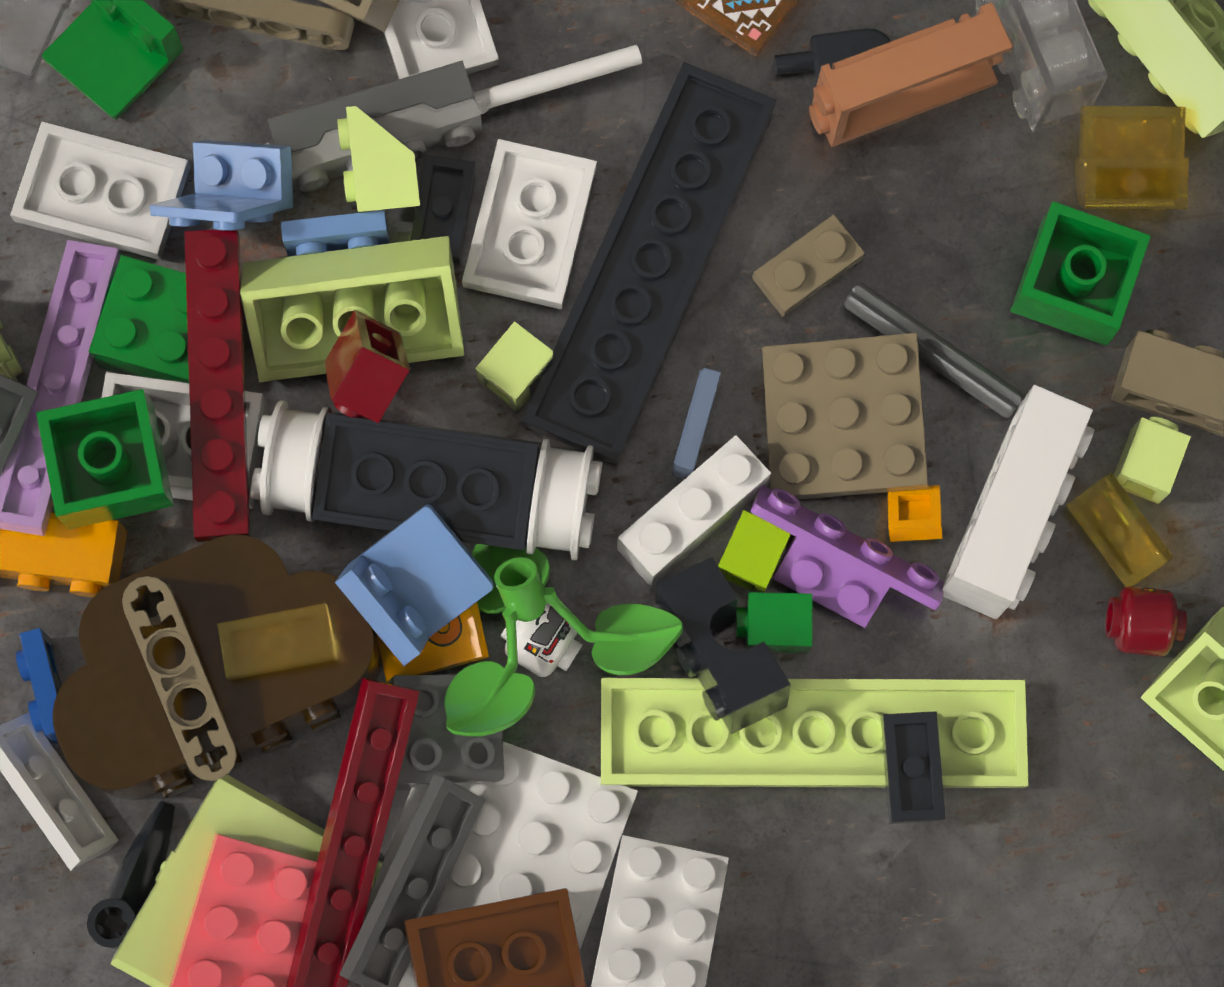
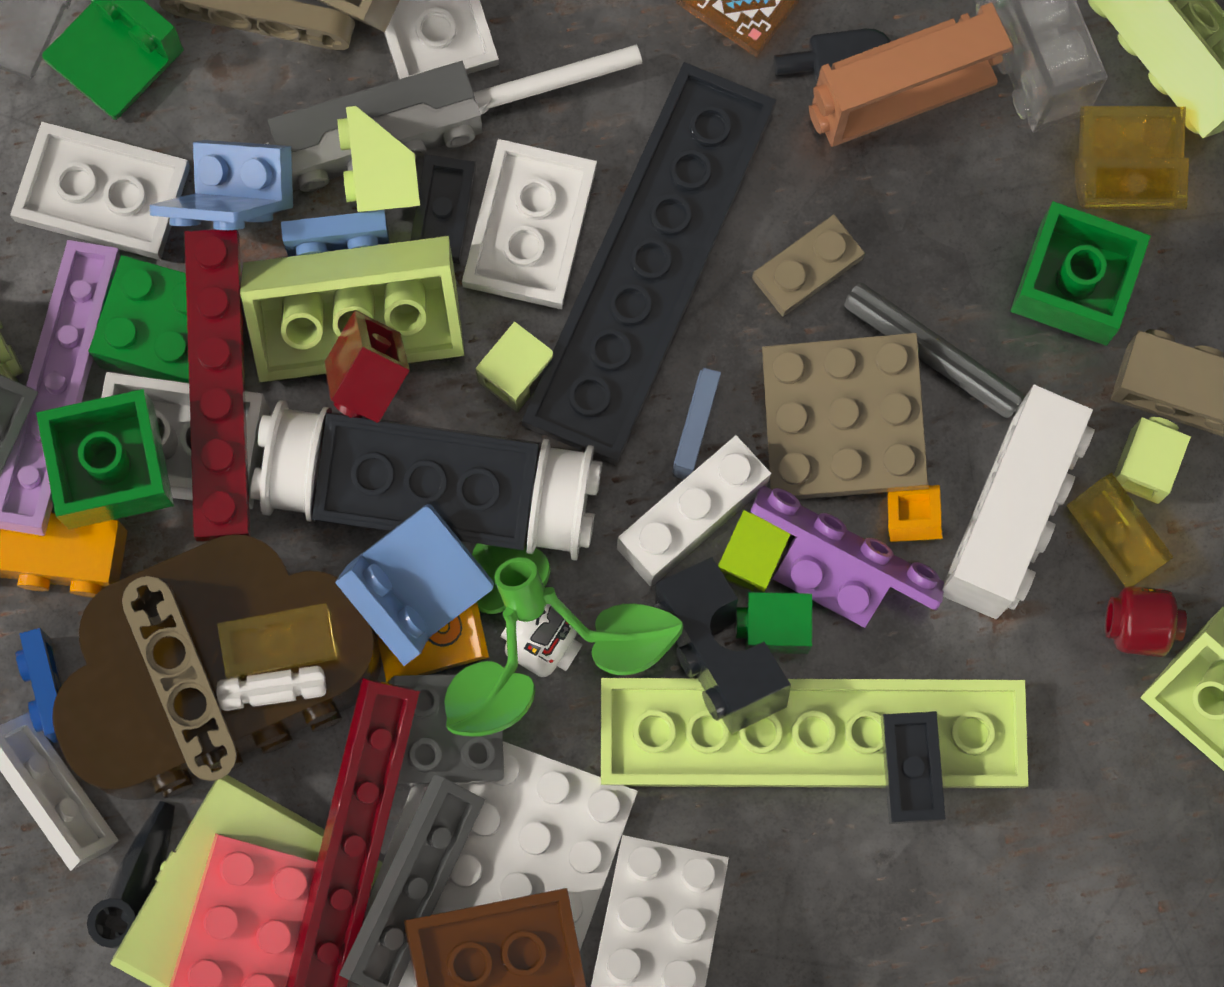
(271, 688): none -> white axle

